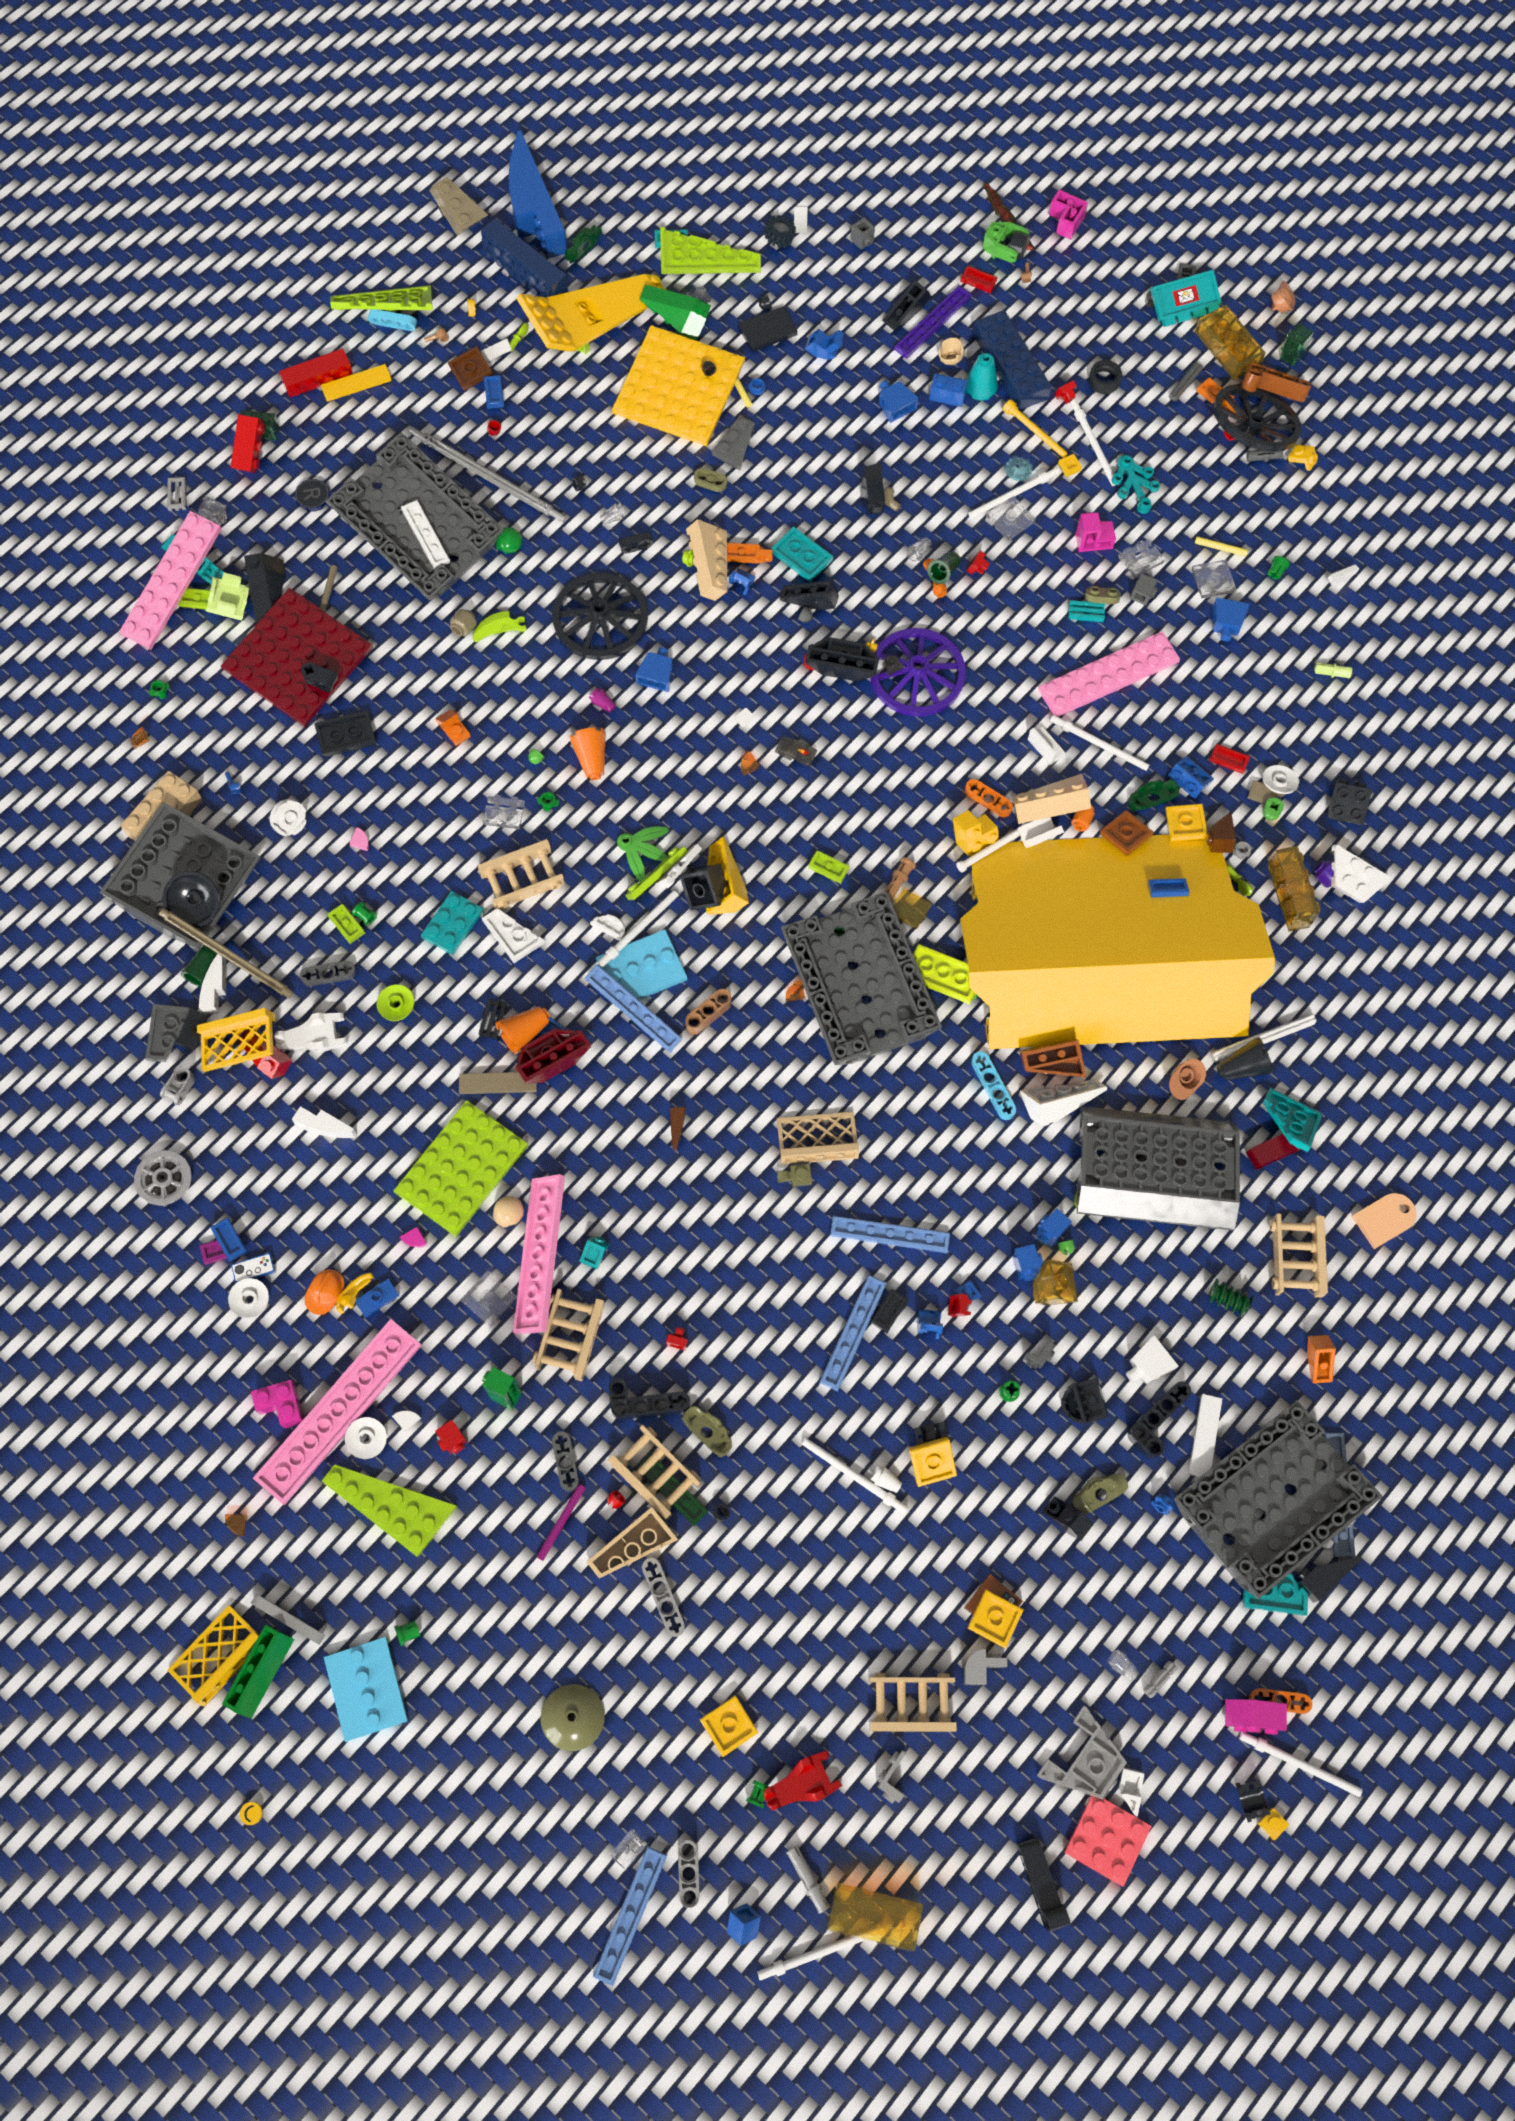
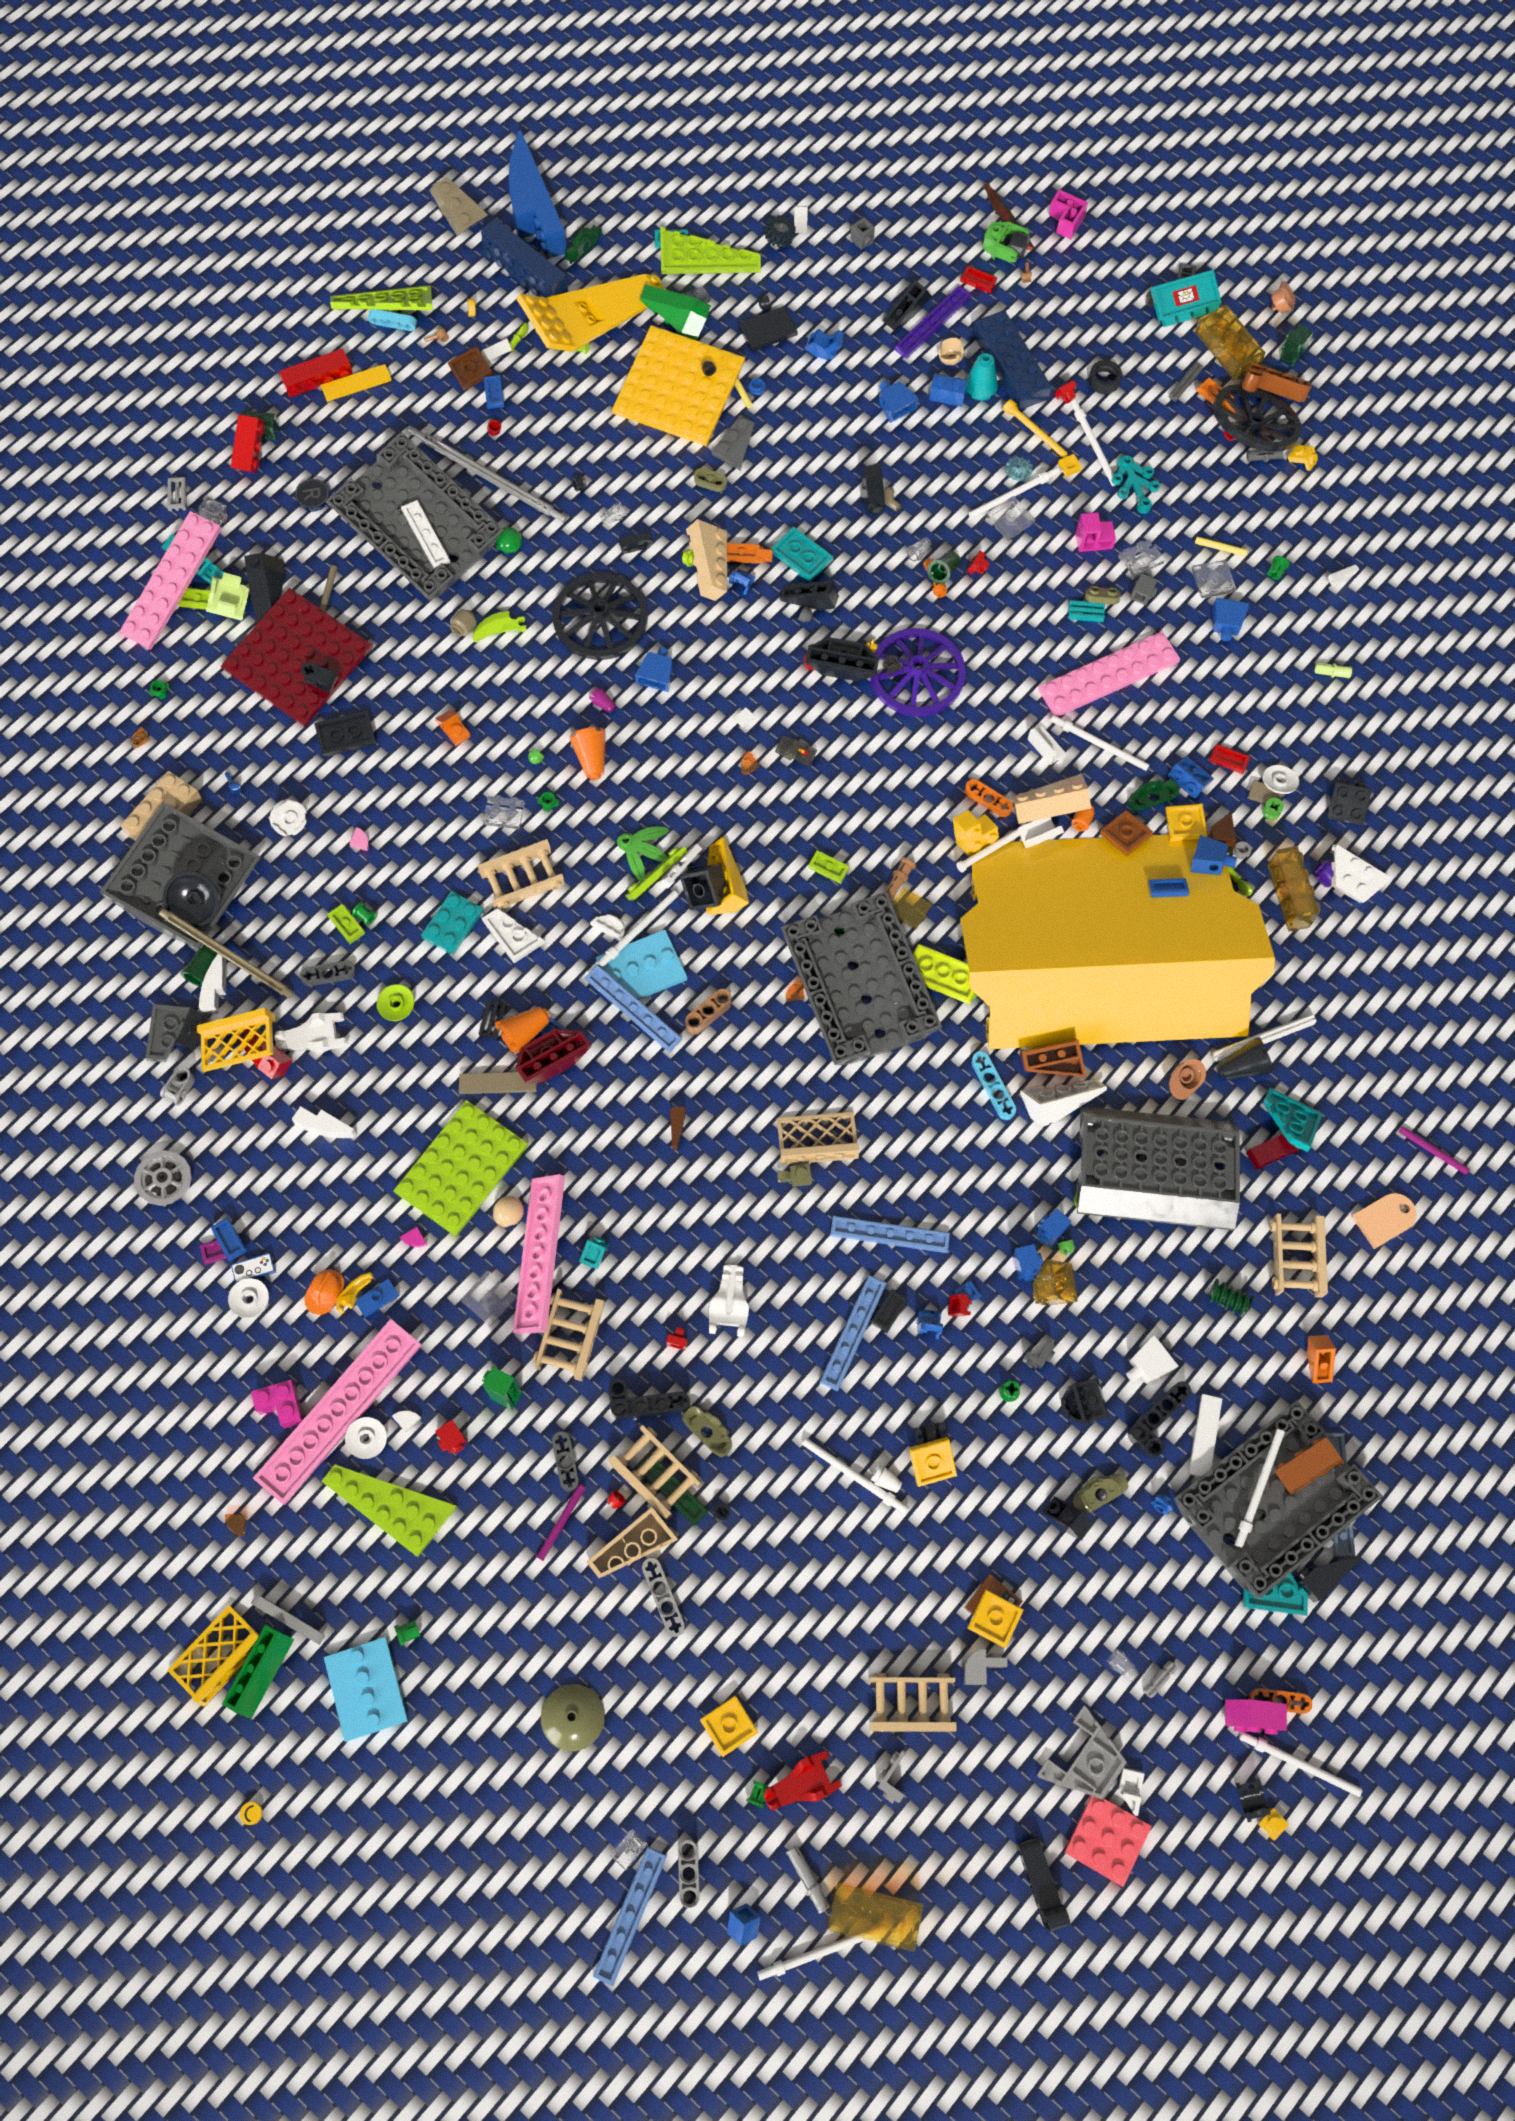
(729, 1303): none -> white animal
(1211, 857): none -> blue torso
(1246, 1525): none -> white bar
(1308, 1465): none -> dark orange wedge
(1434, 1150): none -> magenta bar

